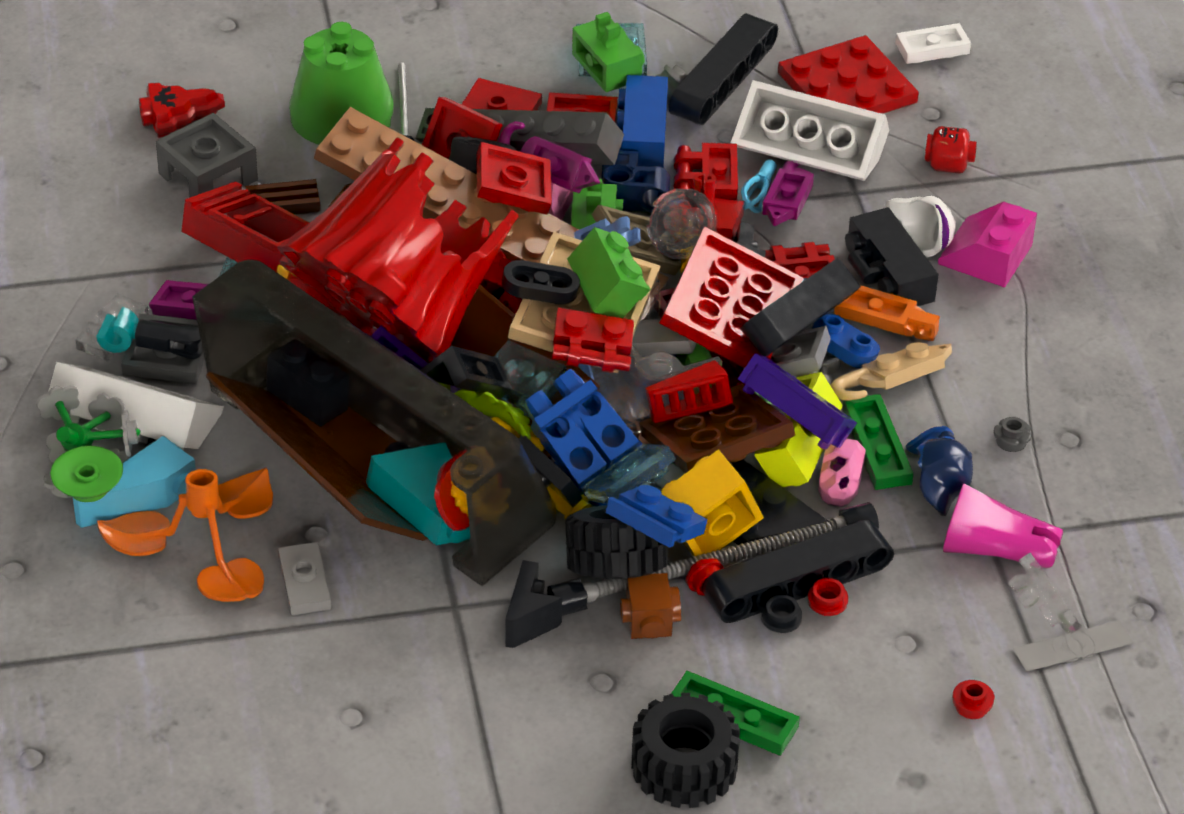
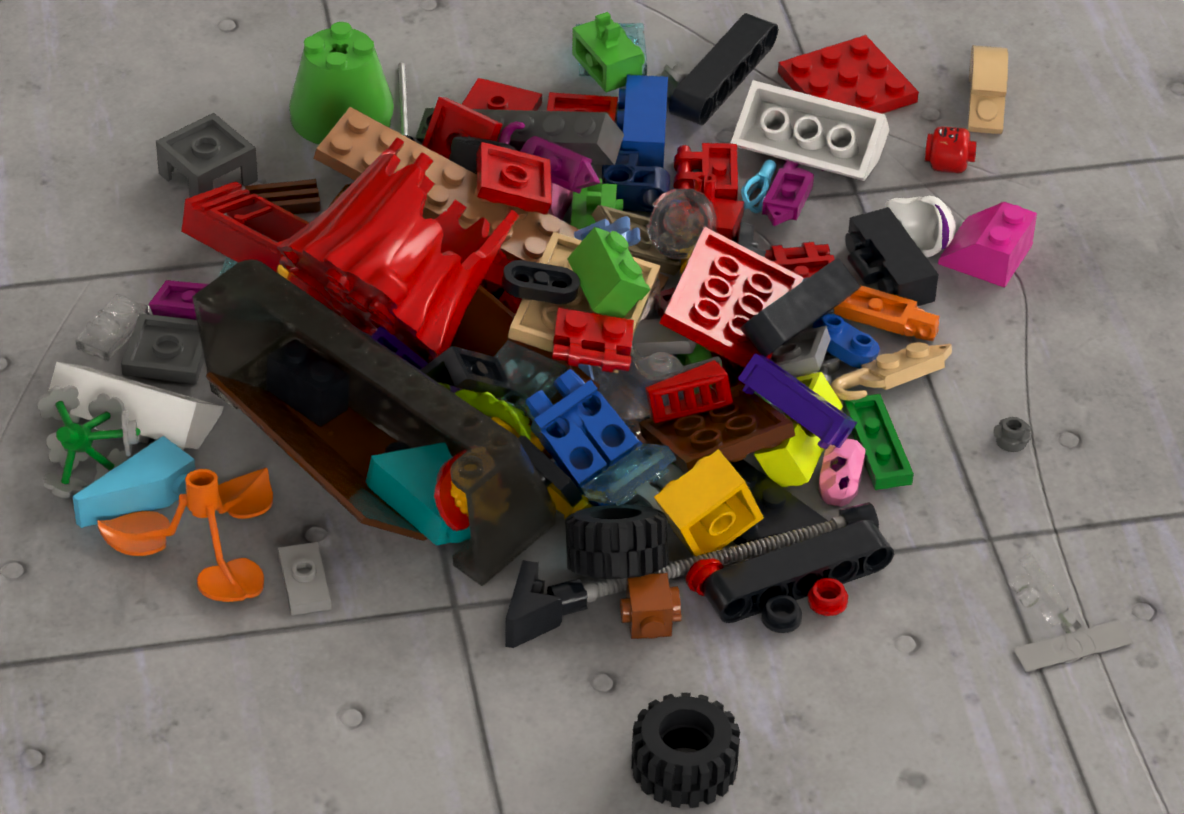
(86, 472): bright green piece -> none
(119, 332): piece -> none
(175, 107): red rock -> none
(657, 515): blue plate -> none
(757, 721): green plate -> none
(933, 43): white plate -> none
(944, 466): dark blue hair -> none
(973, 699): red plate -> none
(987, 89): none -> tan arch
(993, 529): dark pink piece -> none

